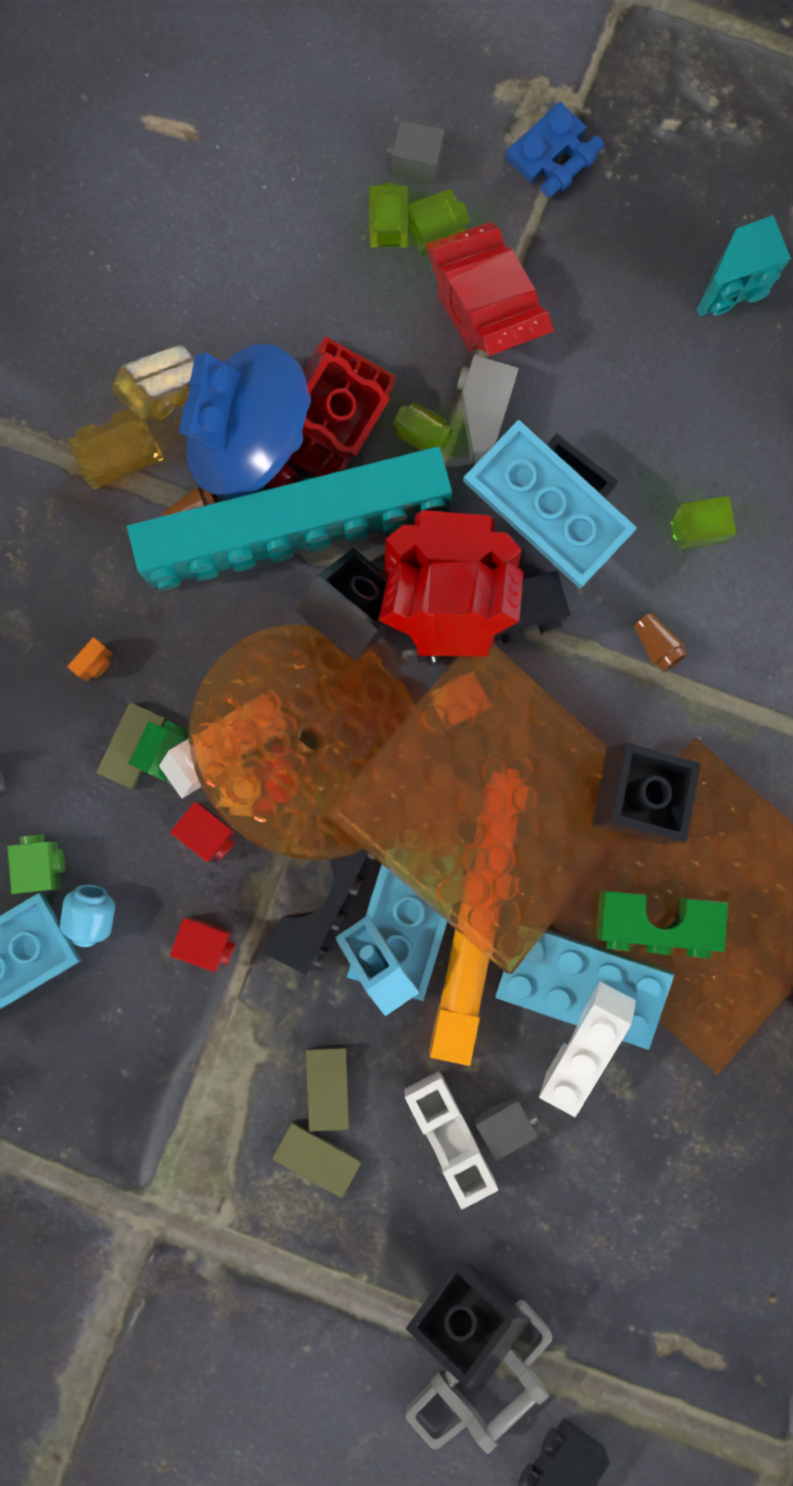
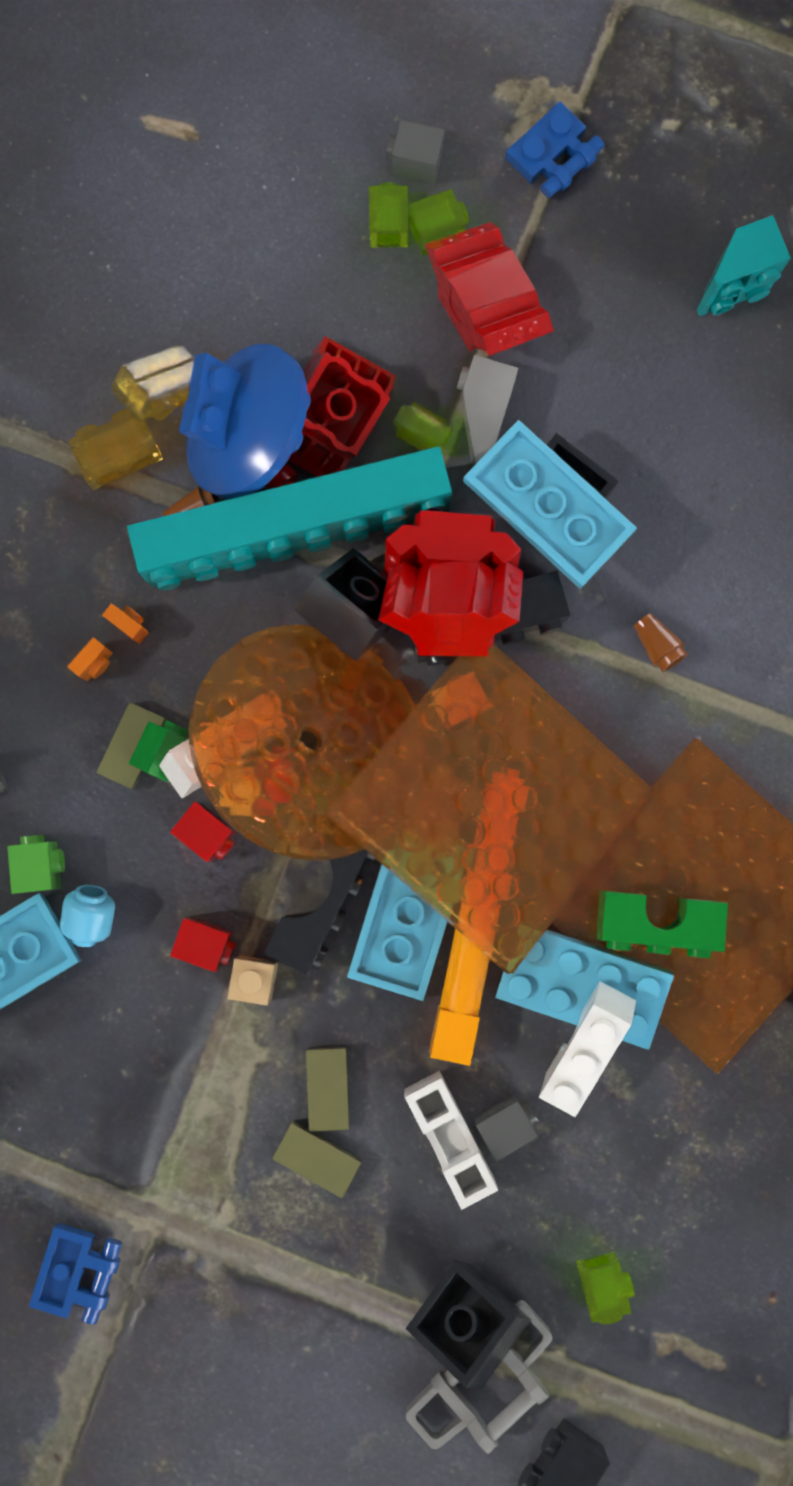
(63, 1270): none -> blue plate
(127, 621): none -> orange plate
(252, 980): none -> tan brick
(376, 966): medium azure slope -> none
(605, 1288): none -> clear neon green brick
(646, 794): black brick -> none
(704, 523): clear neon green brick -> none

